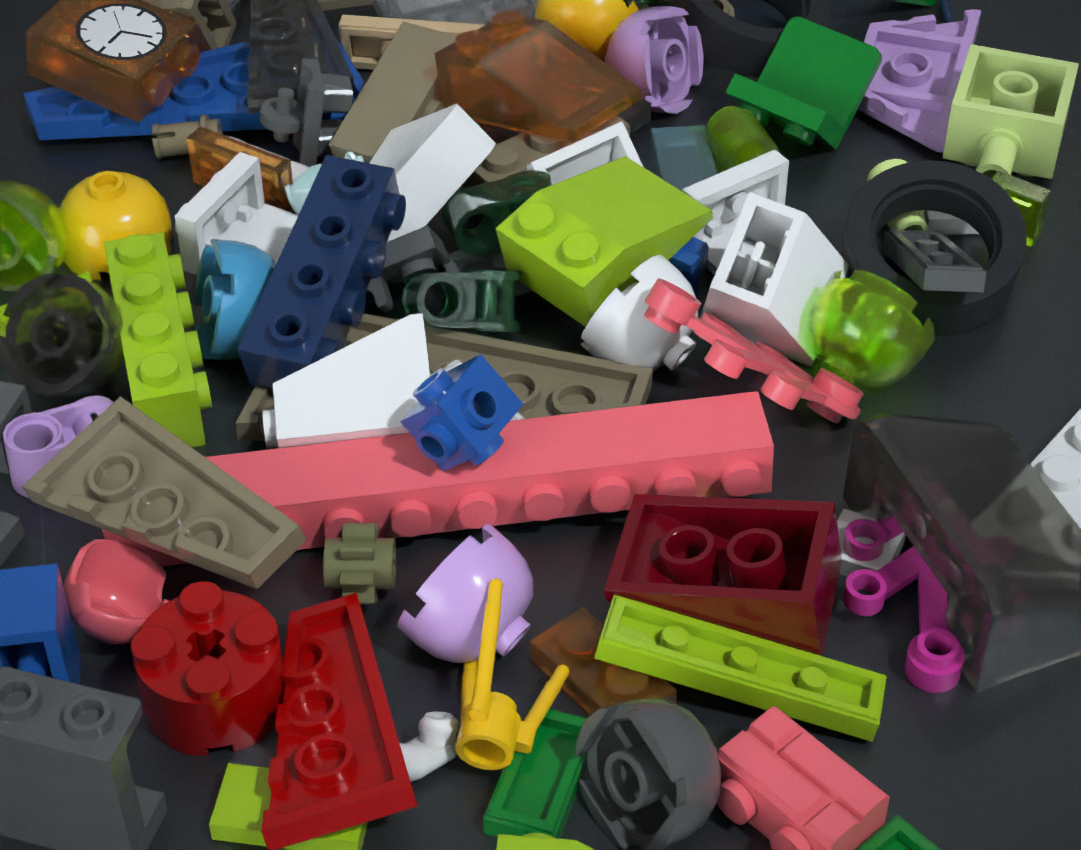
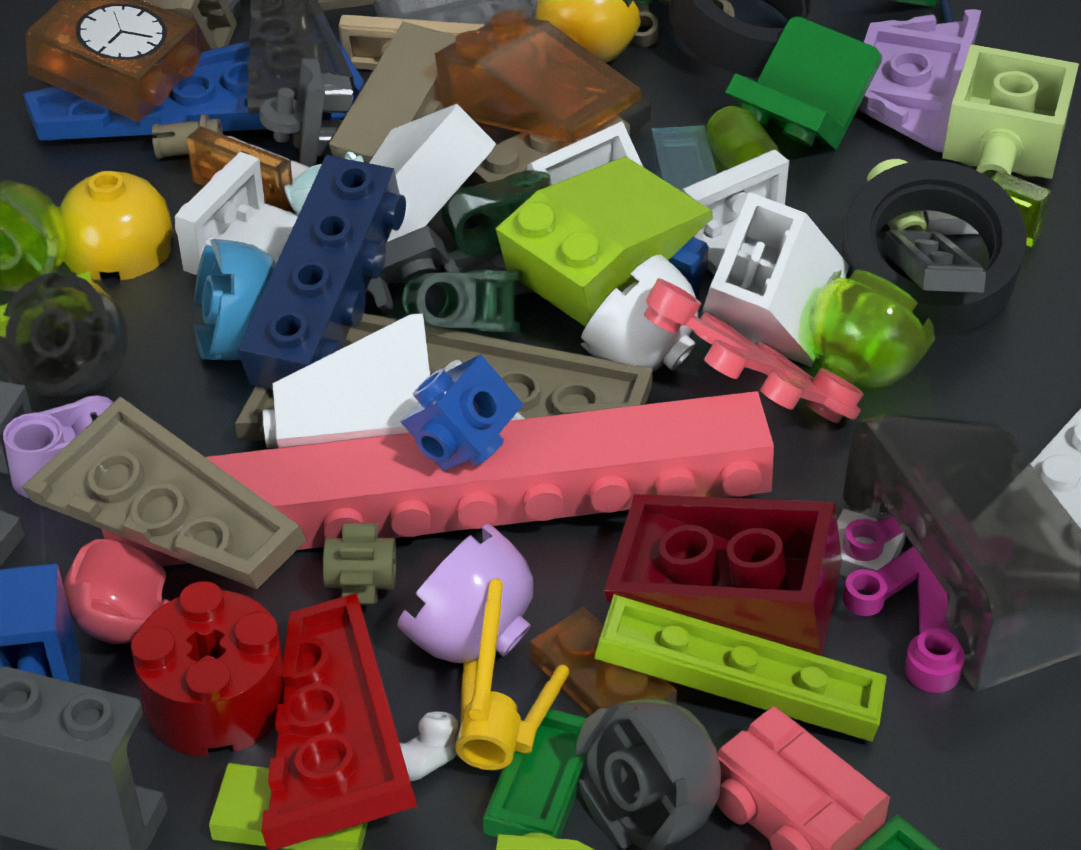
(153, 335): lime brick -> none
(658, 56): lavender cylinder -> none

